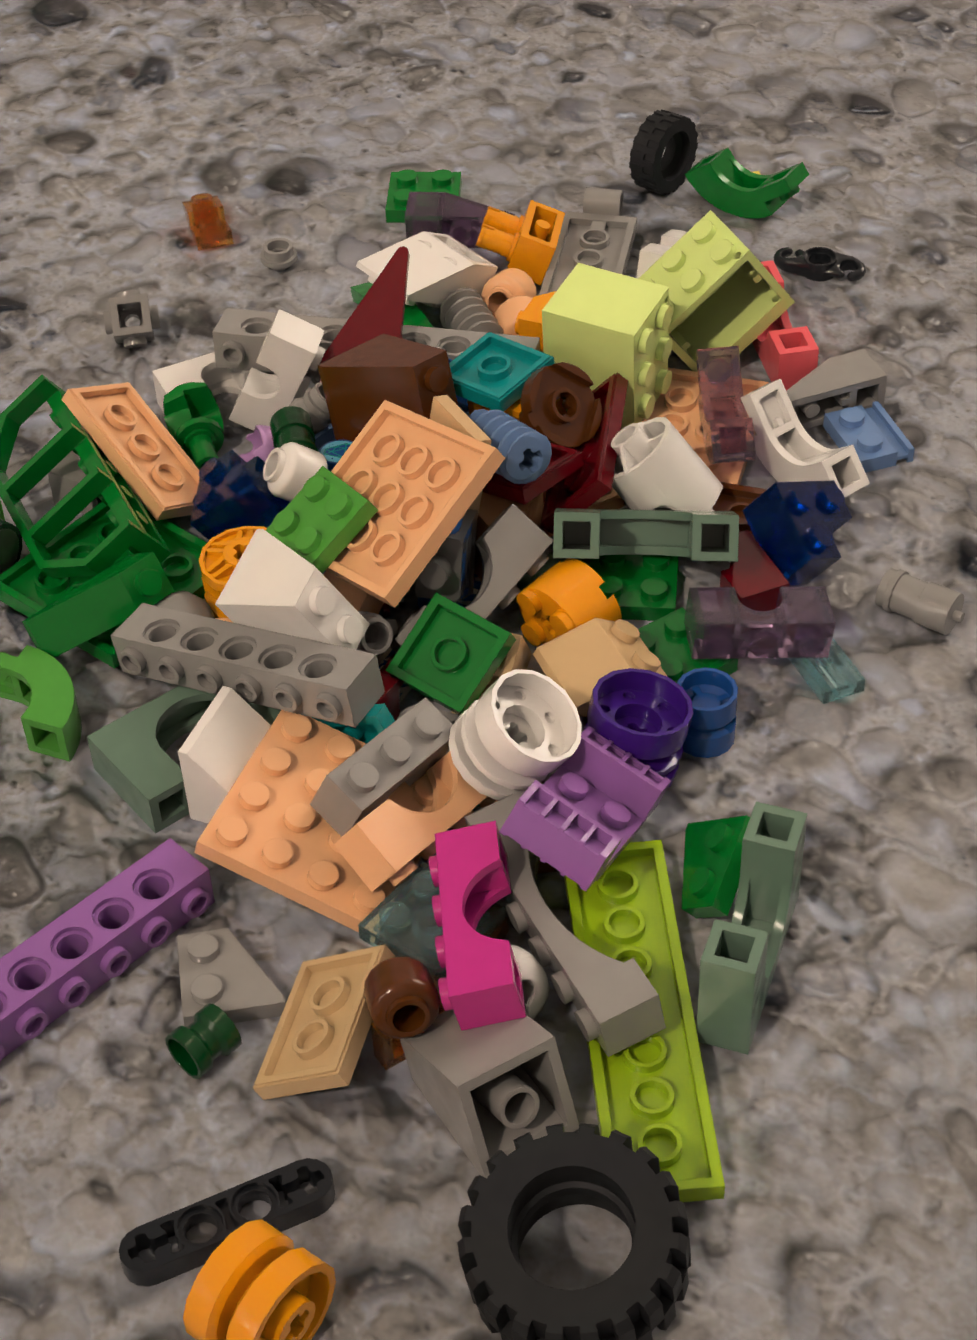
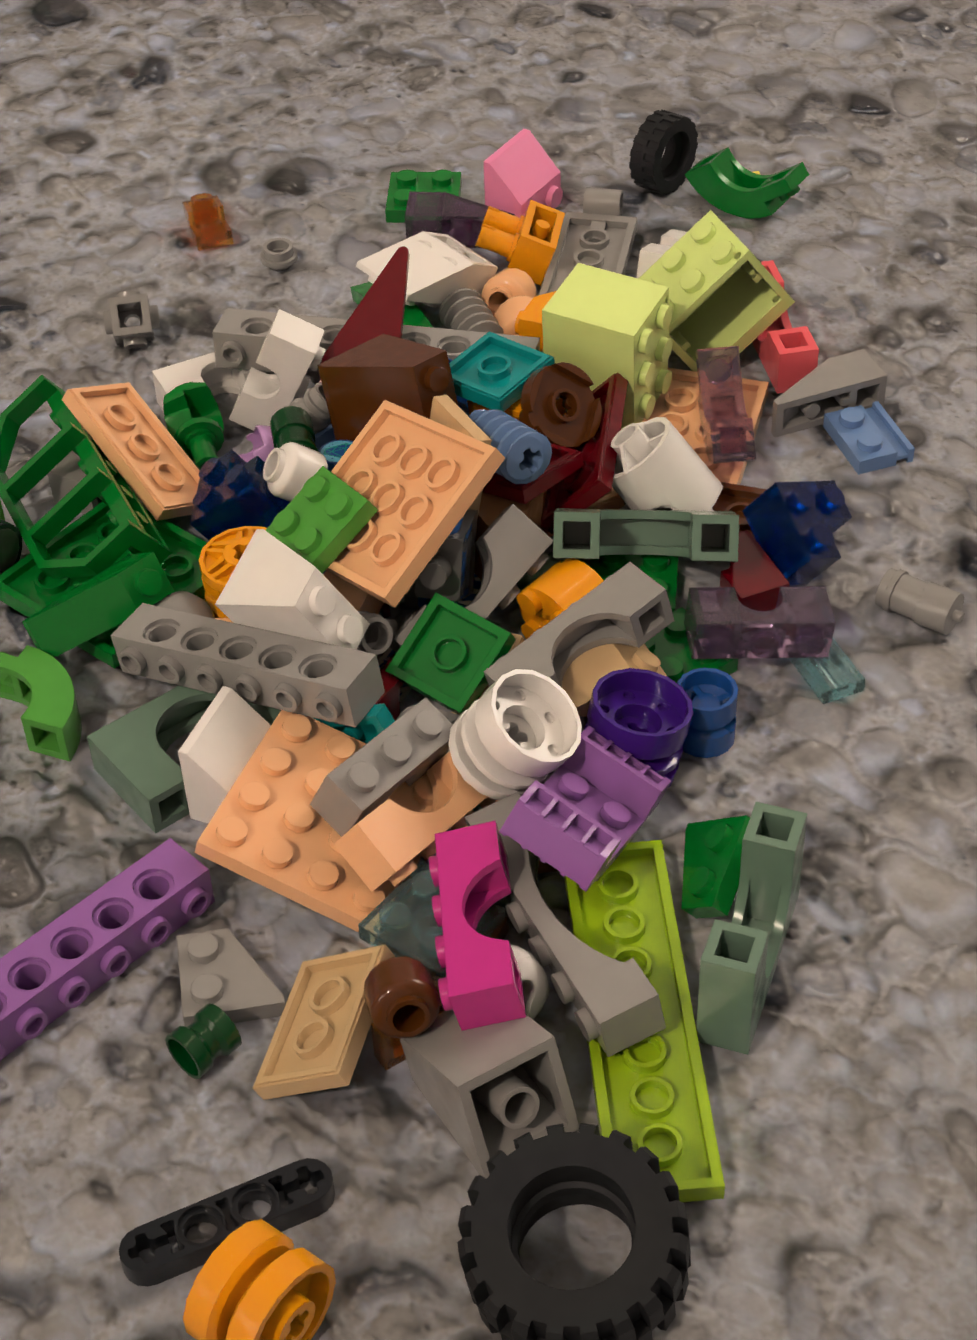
(520, 174): none -> bright pink slope
(620, 610): none -> light grey arch
(790, 451): white arch -> none
(807, 264): black piece -> none

